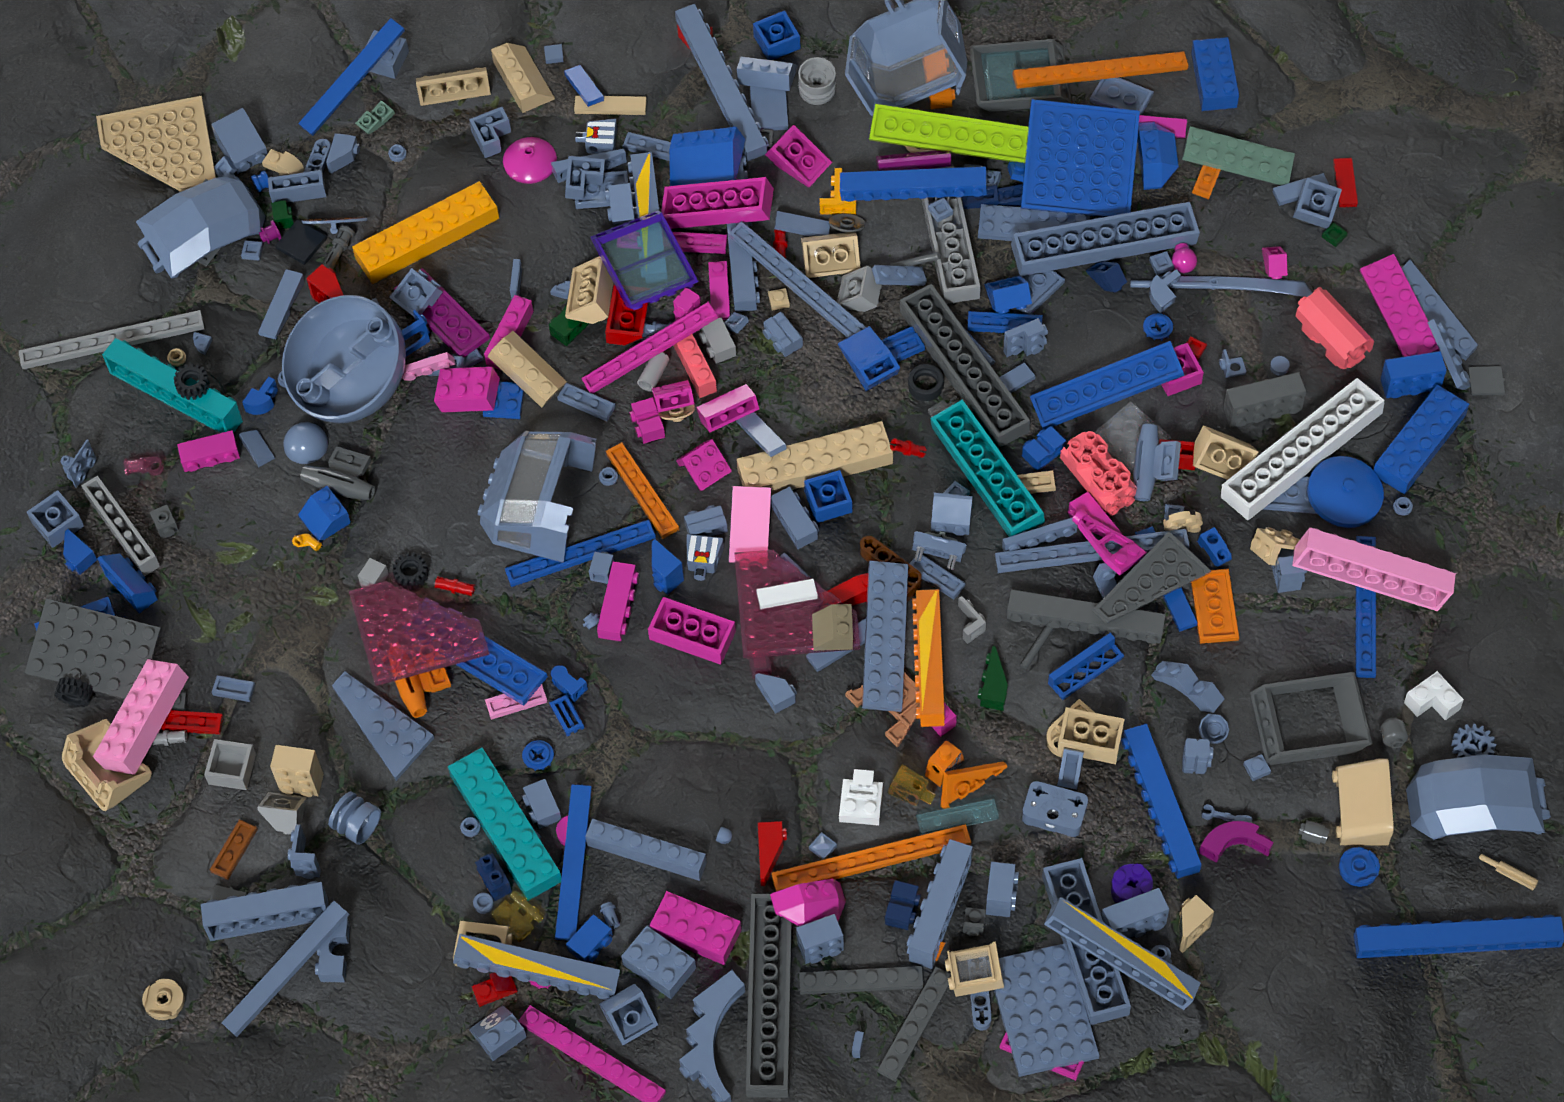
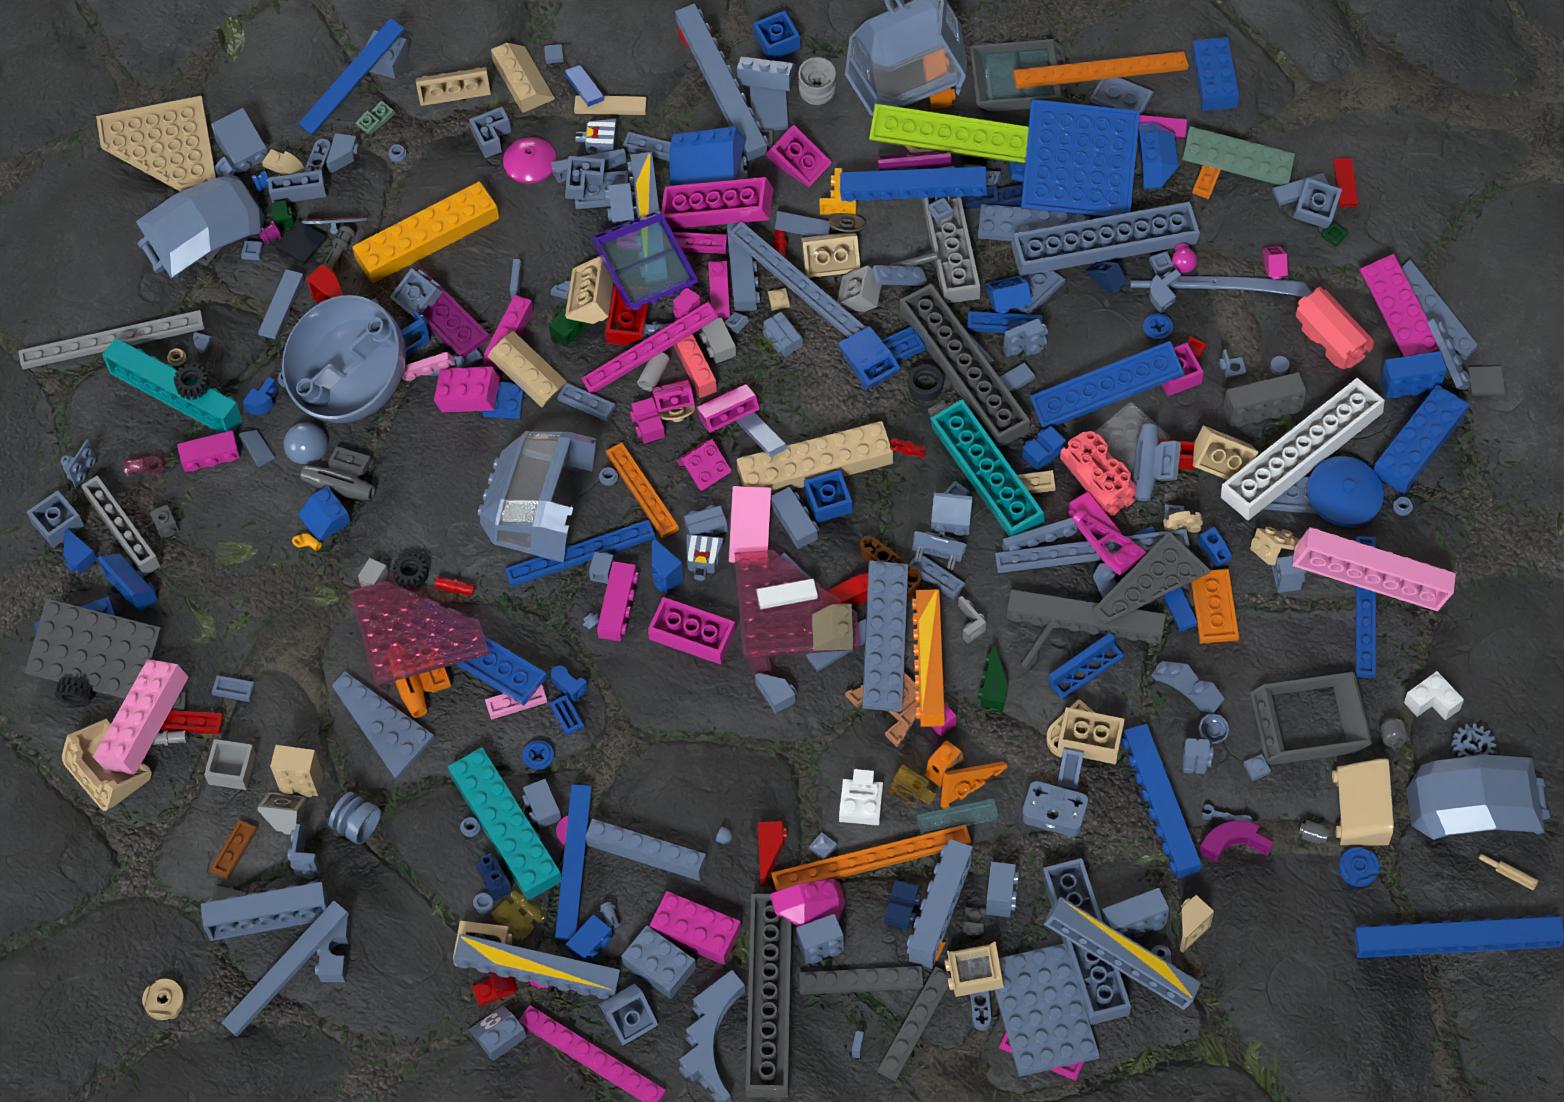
(1127, 877): dark purple brick -> none

